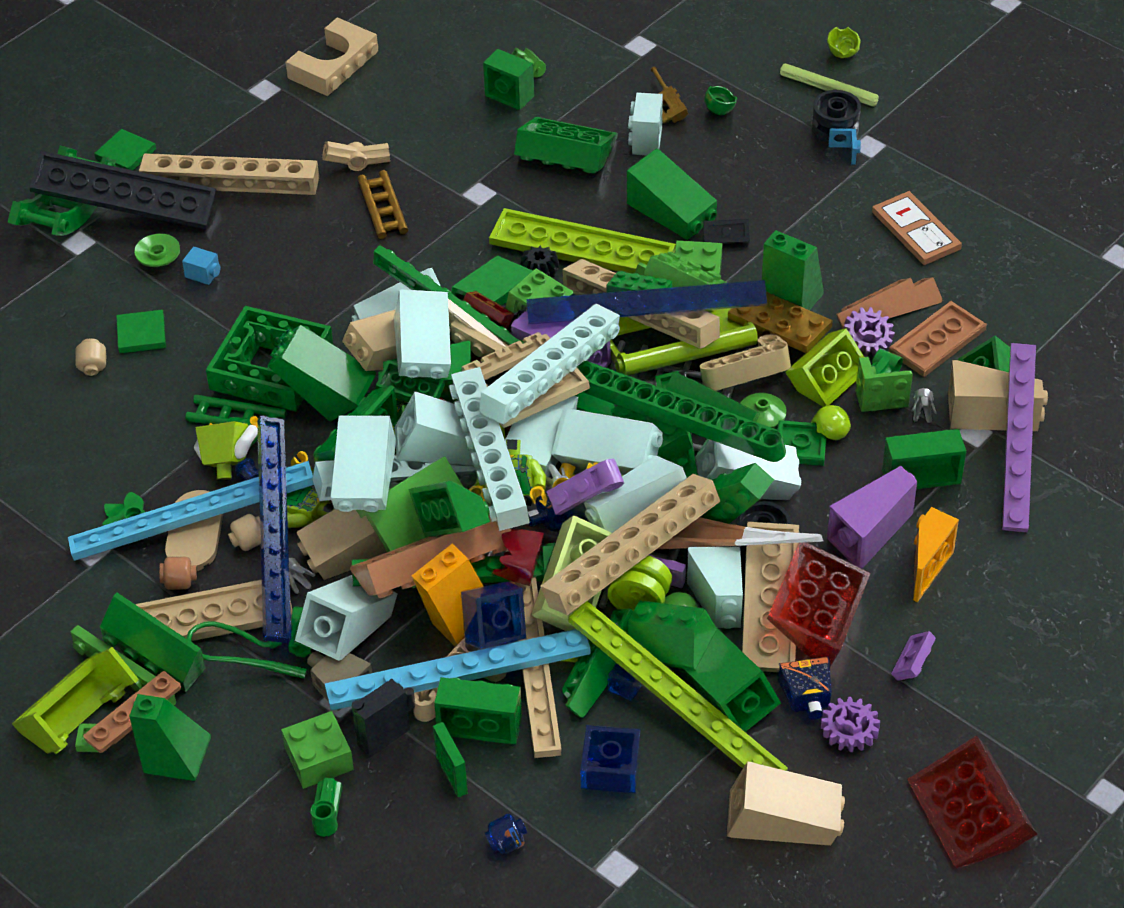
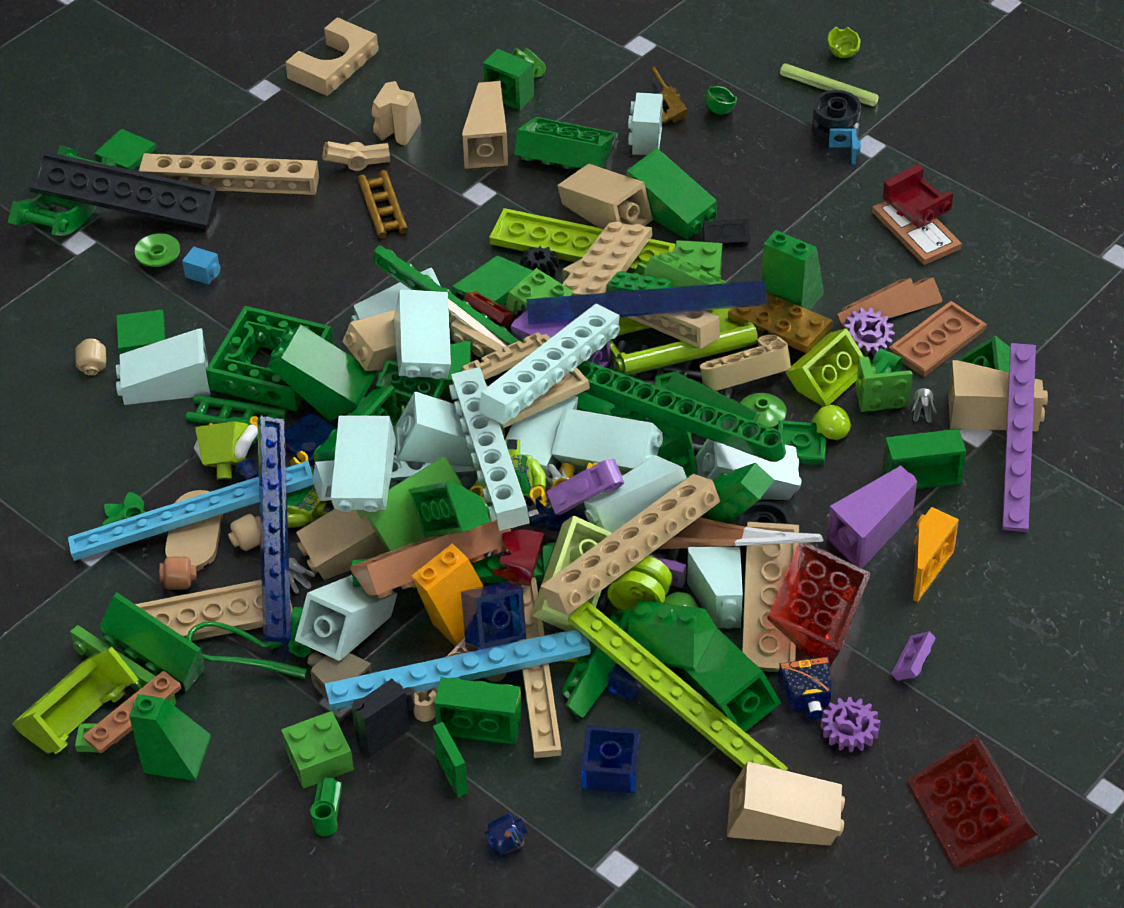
(164, 370): none -> light aqua slope
(307, 436): none -> clear blue plate
(395, 113): none -> tan piece
(485, 129): none -> tan slope
(606, 197): none -> tan slope
(610, 253): none -> tan plate
(916, 197): none -> dark red panel

